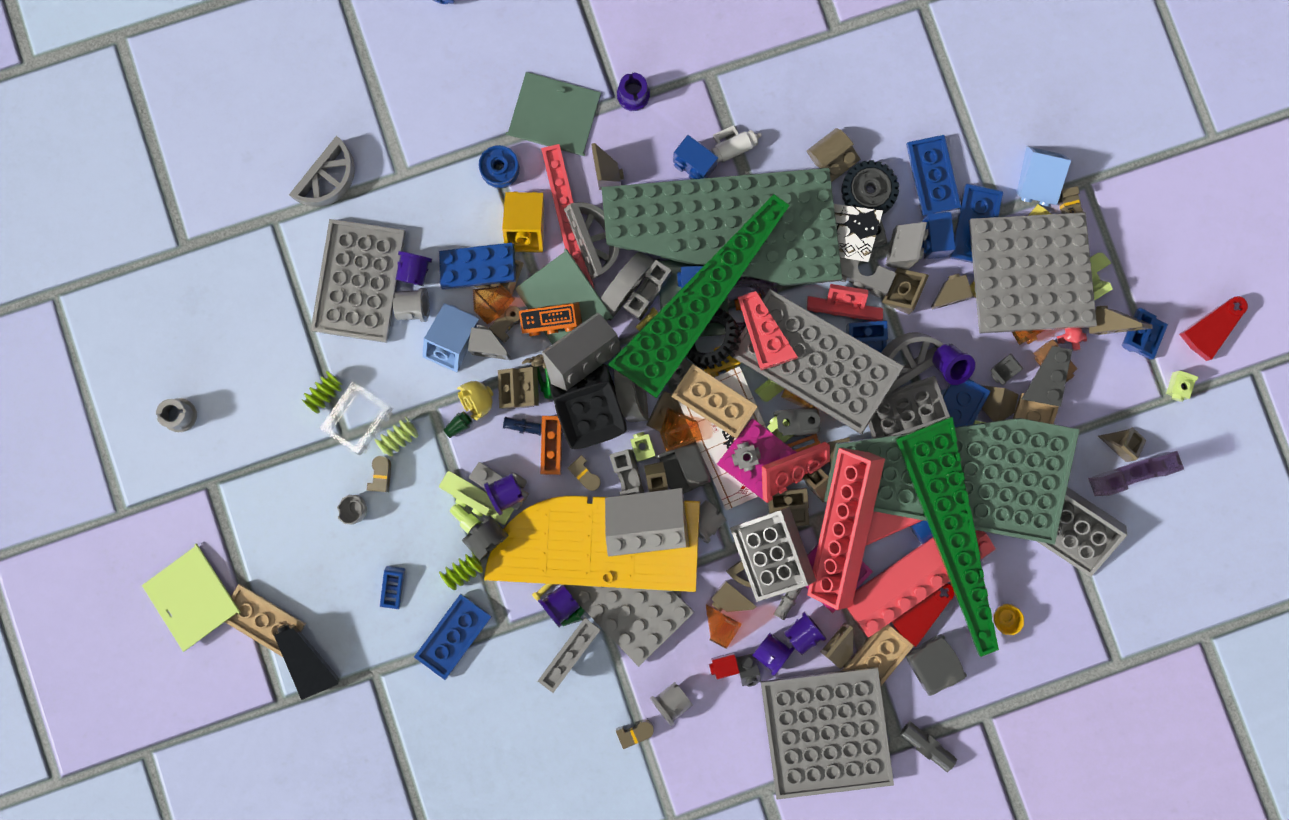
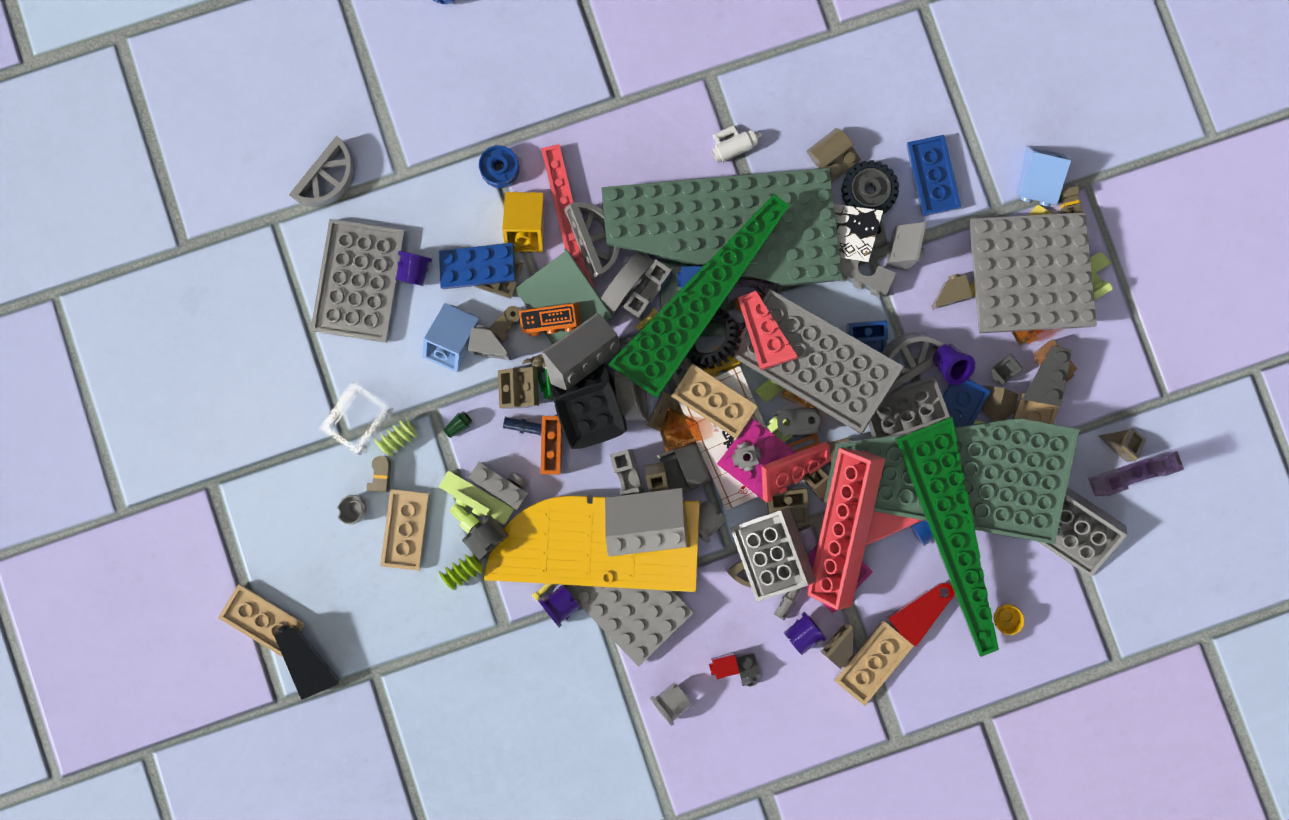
(184, 421): light grey piece -> none
(192, 597): yellowish green piece -> none
(322, 392): lime piece -> none
(396, 571): blue slope -> none
(405, 529): none -> tan plate
(411, 305): light grey piece -> none
(452, 636): blue plate -> none
(476, 398): light yellow cylinder -> none
(491, 302): clear orange slope -> none
(504, 493): dark purple piece -> none
(554, 113): sand green piece -> none
(569, 655): light grey window -> none
(574, 617): green bar -> none
(588, 480): dark tan leg -> none
(606, 168): dark tan slope -> none
(627, 100): dark purple piece -> none
(635, 734): dark tan leg -> none
(642, 454): yellowish green brick -> none
(694, 159): blue brick -> none
(721, 627): clear orange slope -> none
(730, 599): dark tan slope -> none
(773, 653): dark purple piece -> none
(827, 733): light grey plate -> none
(845, 302): coral bracket -> none
(904, 585): coral slope -> none
(905, 290): dark tan slope -> none
(928, 746): dark grey piece -> none
(936, 665): dark grey piece -> none
(940, 235): blue brick -> none
(975, 203): blue plate -> none
(1074, 336): coral piece -> none
(1113, 321): dark tan slope -> none
(1145, 341): blue brick -> none
(1174, 387): yellowish green brick -> none
(1212, 330): red piece -> none

